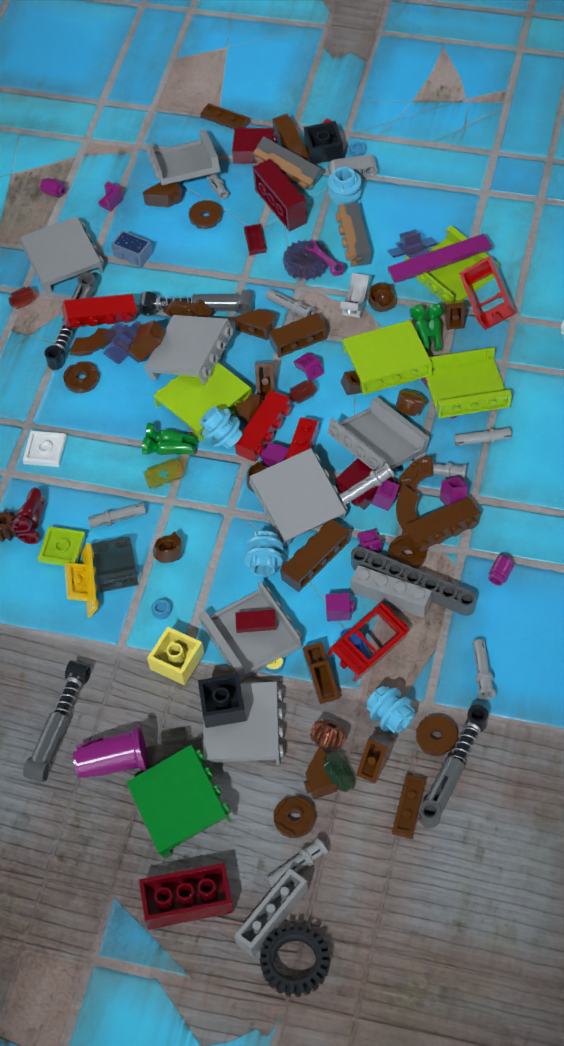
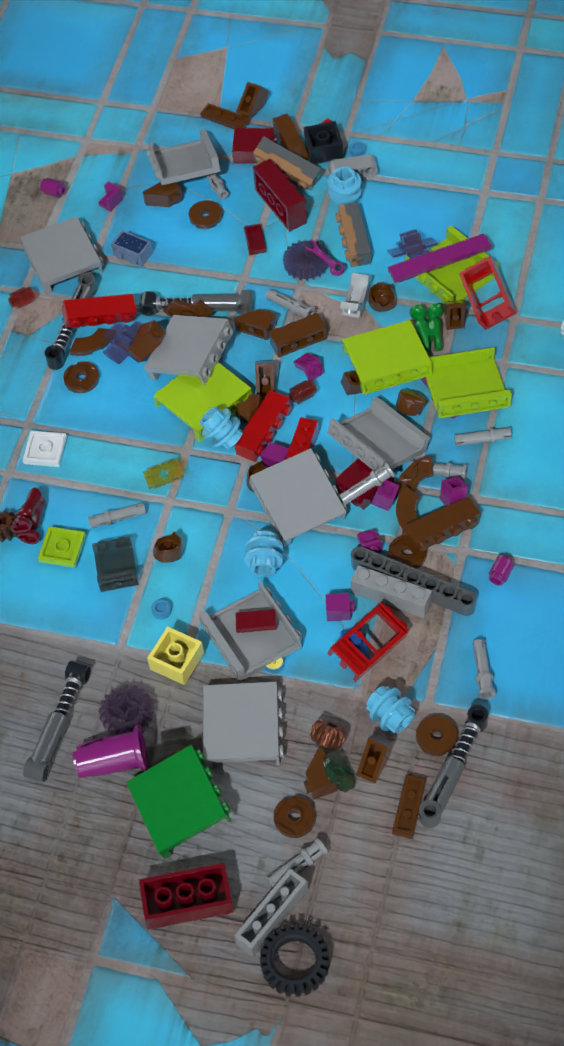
(80, 581): yellow bracket -> none
(117, 704): none -> clear purple gear
(167, 442): green piece -> none
(221, 700): black brick -> none
(252, 99): none -> reddish brown slope
(314, 555): reddish brown brick -> none
(320, 673): reddish brown slope -> none

